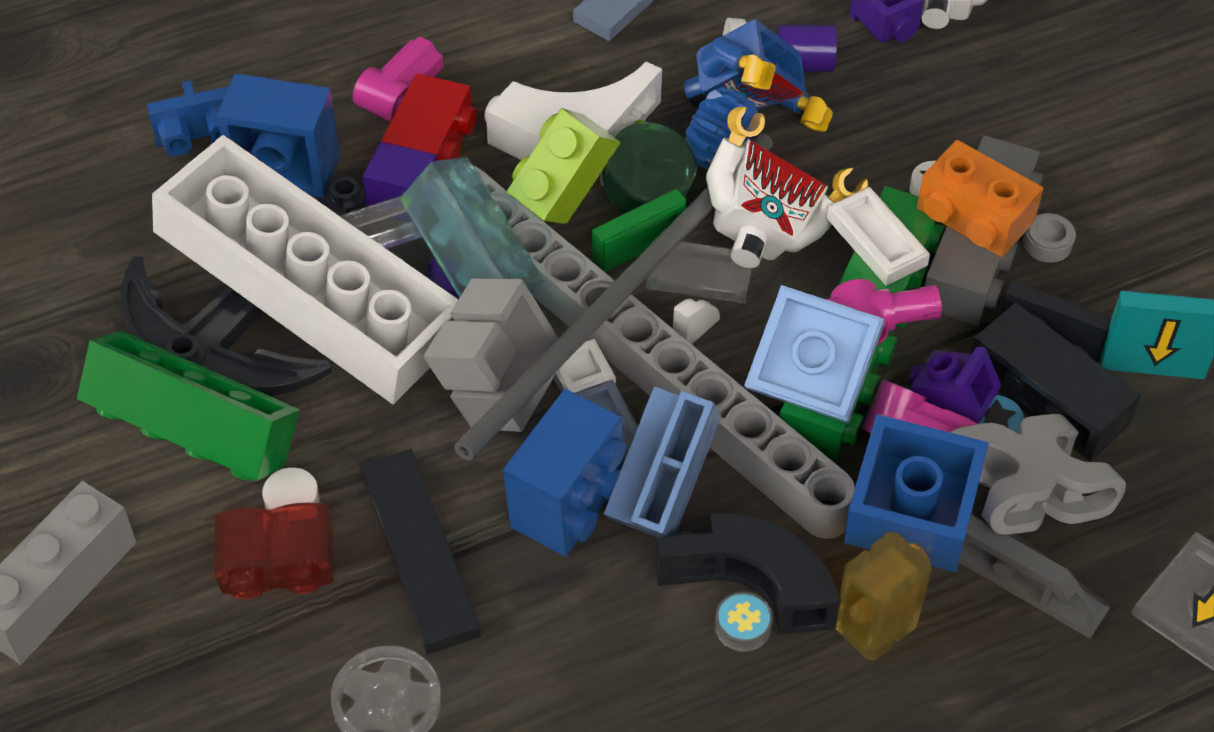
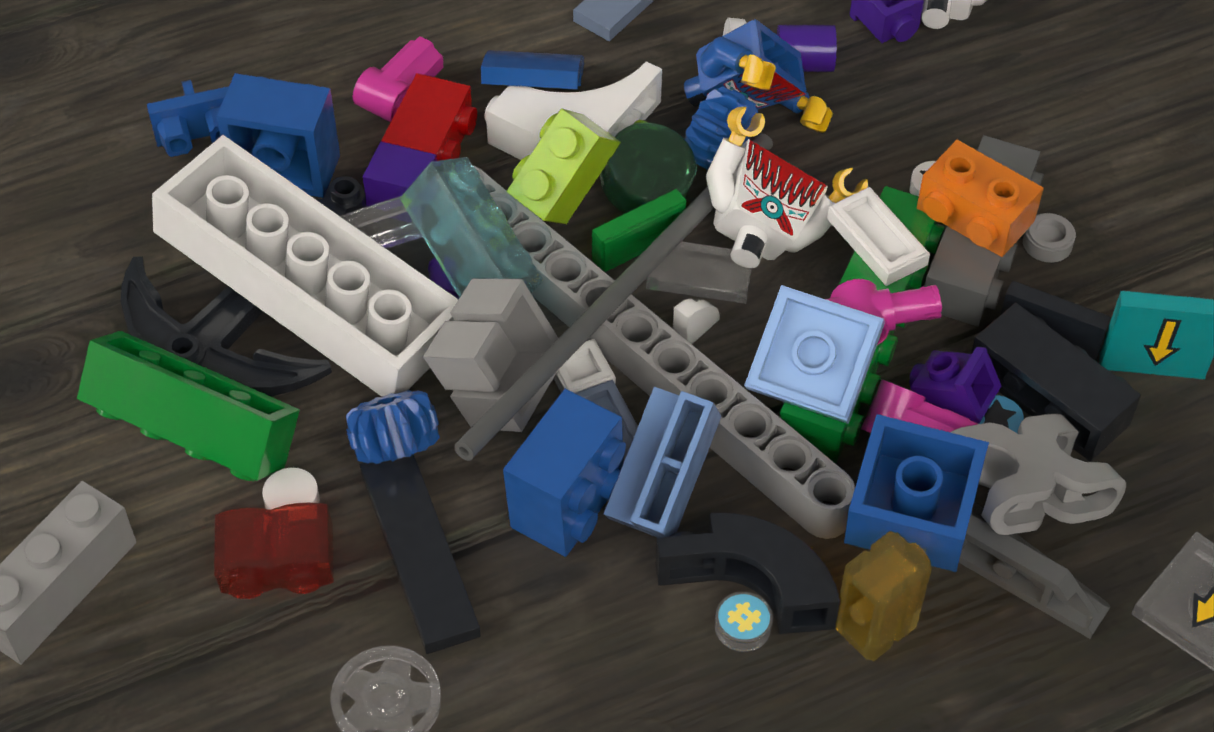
(392, 426): none -> blue gear
(532, 69): none -> blue slope

